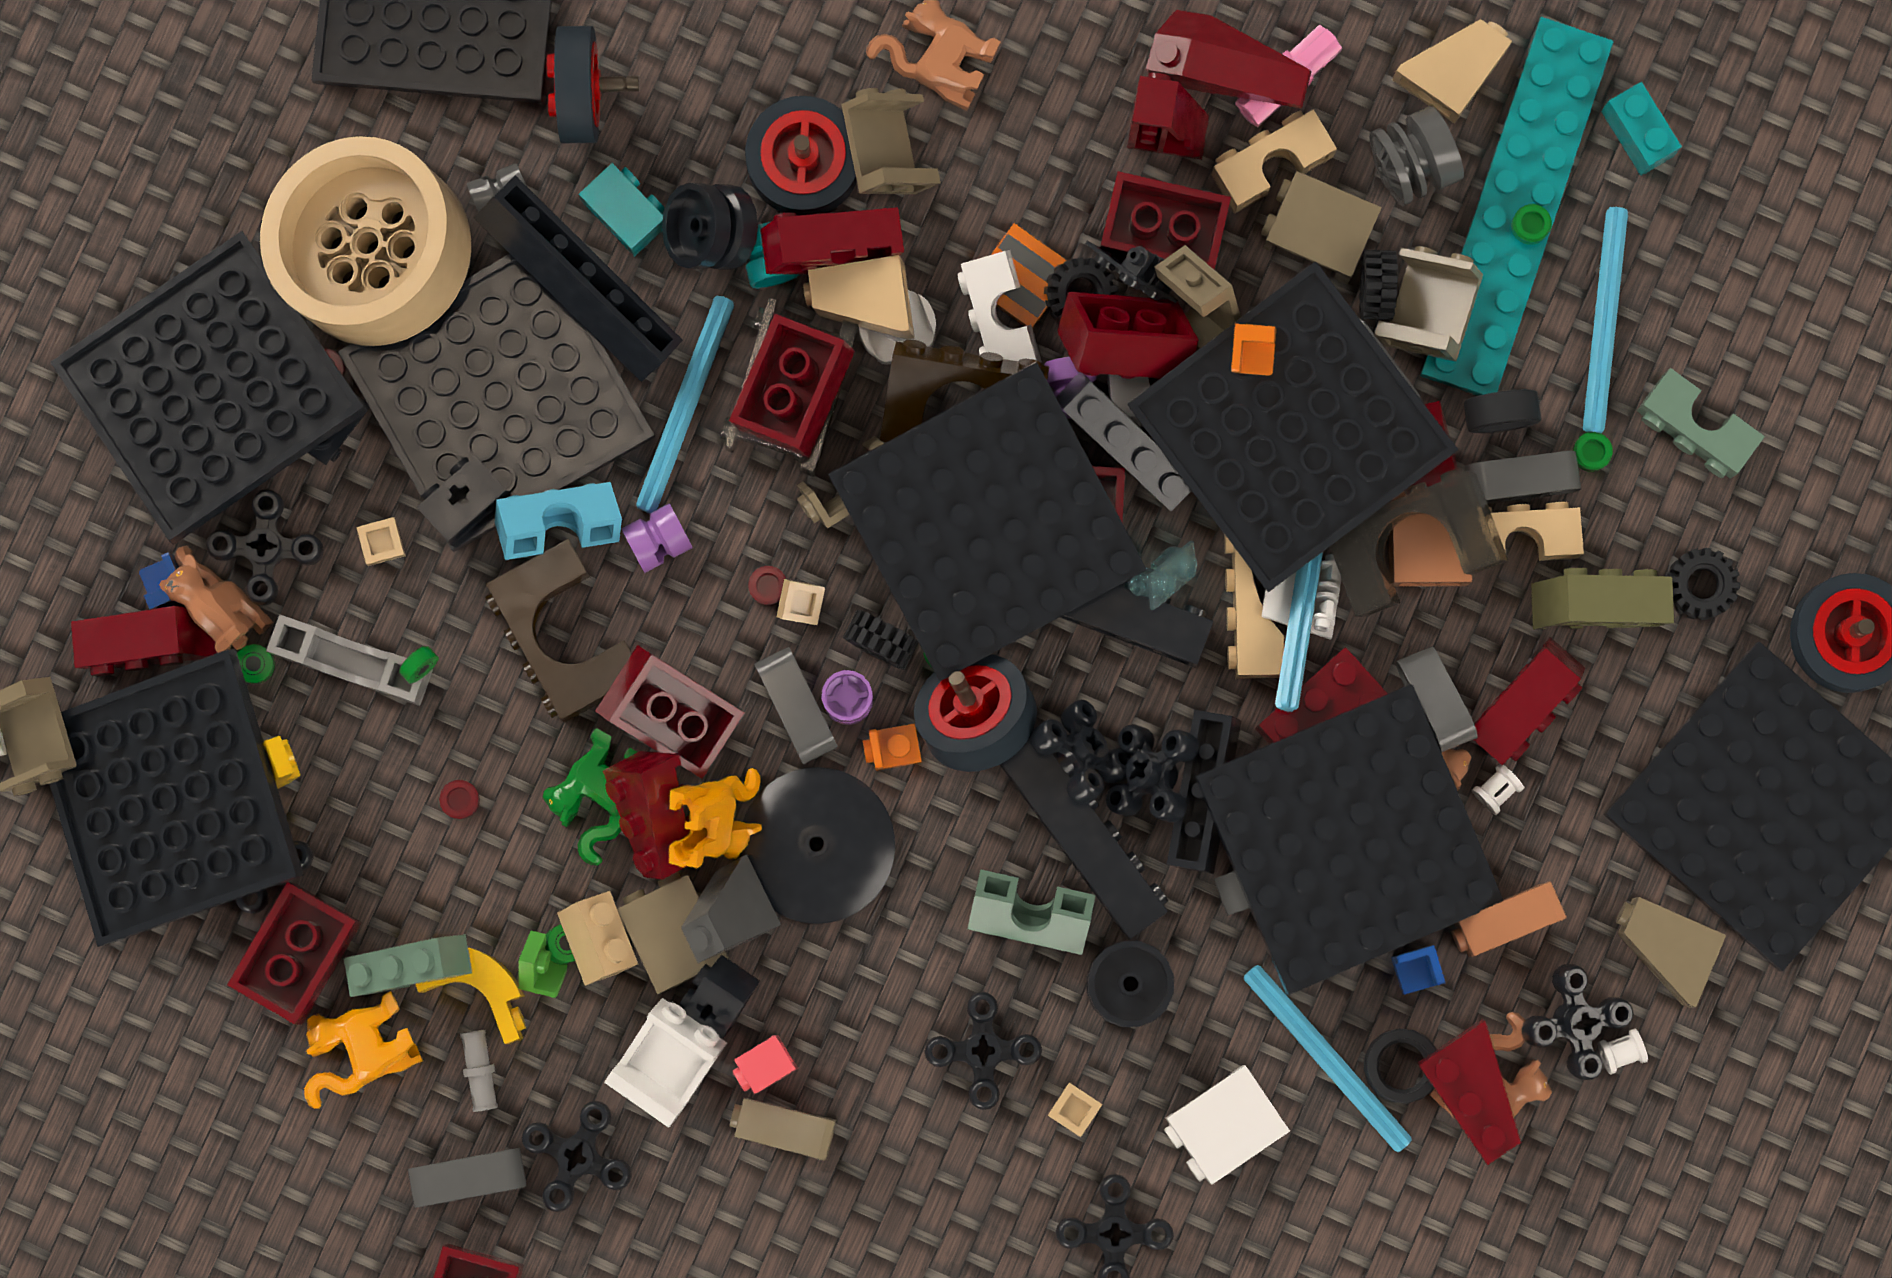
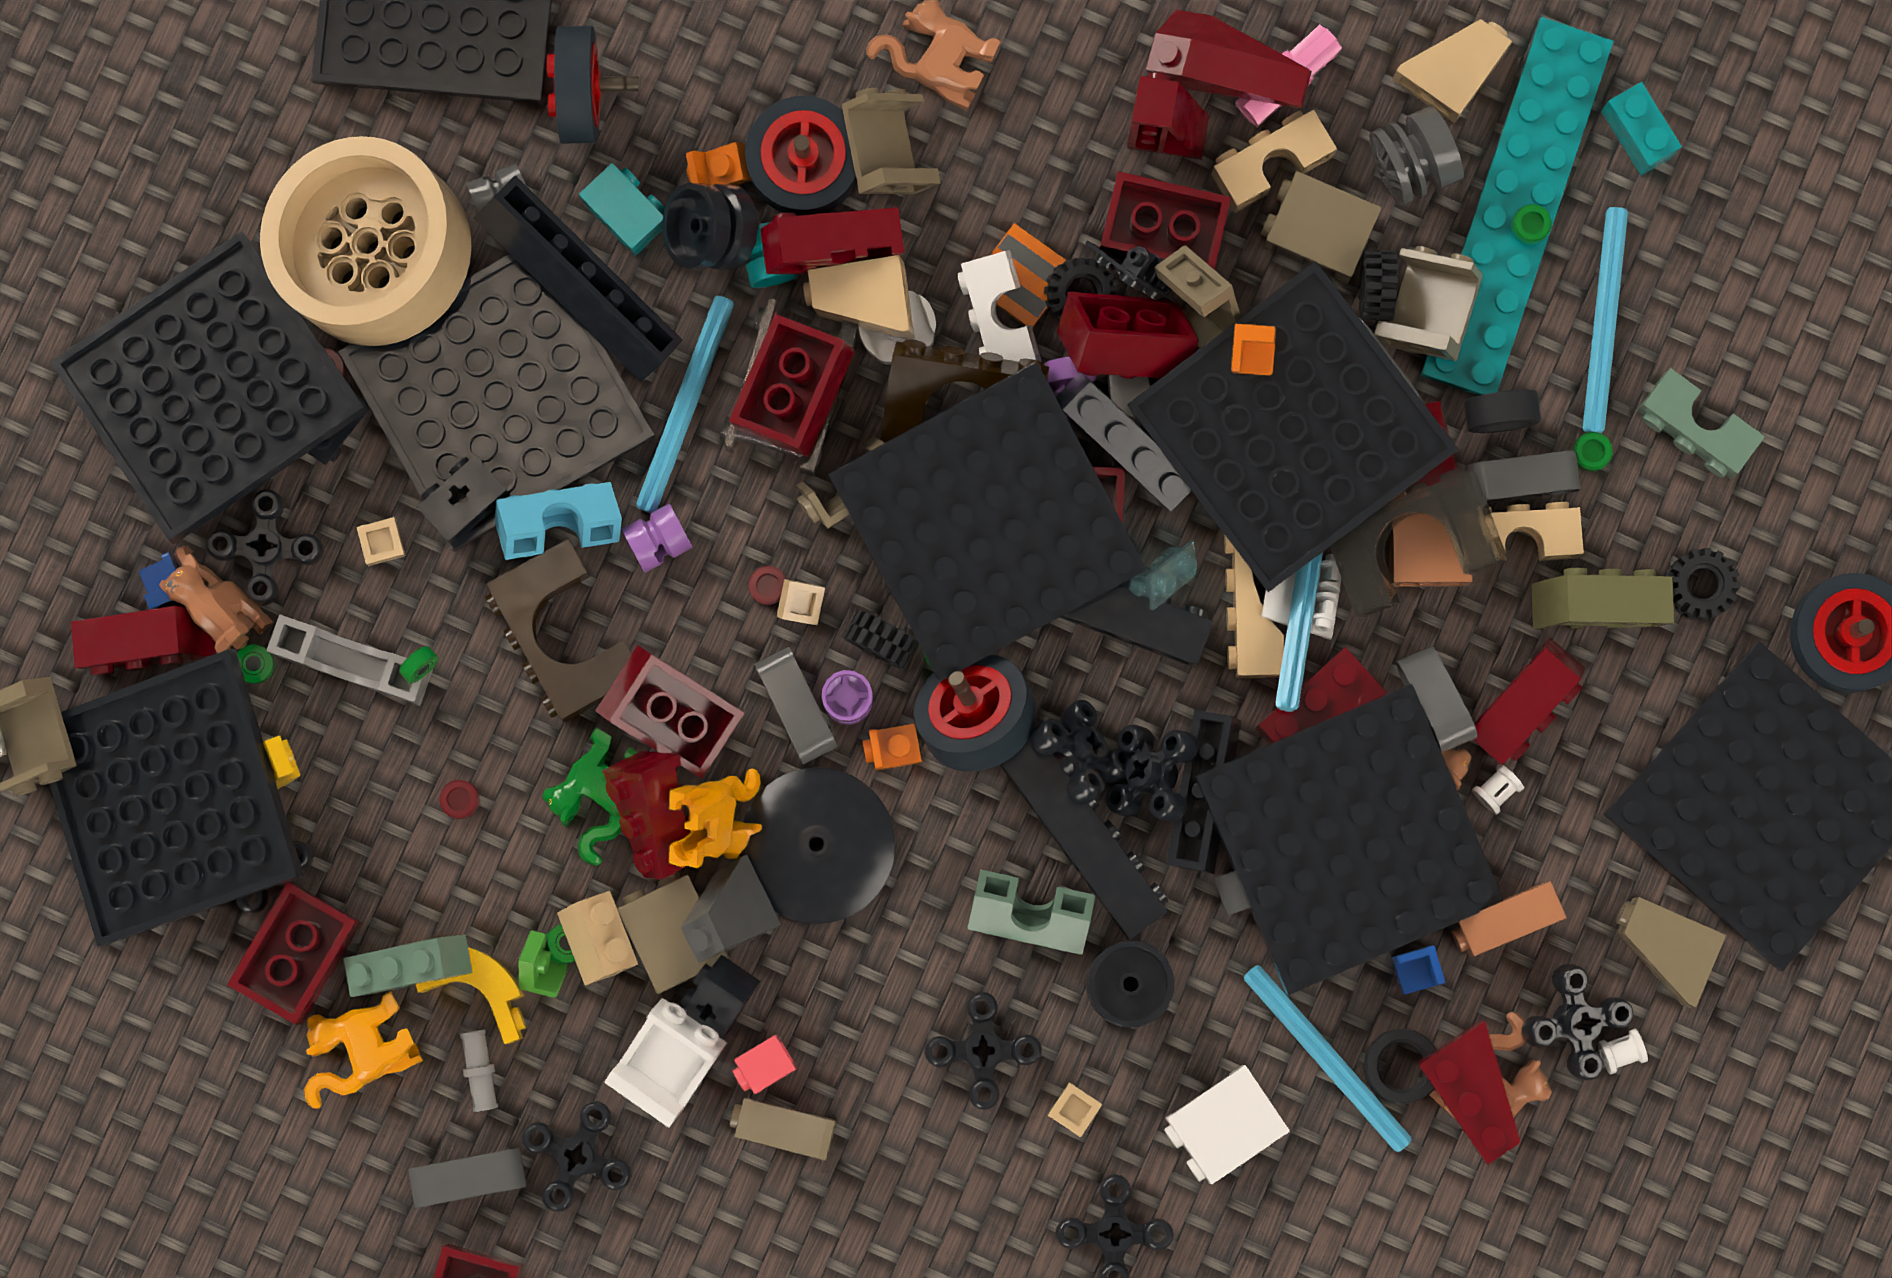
(718, 165): none -> orange bracket

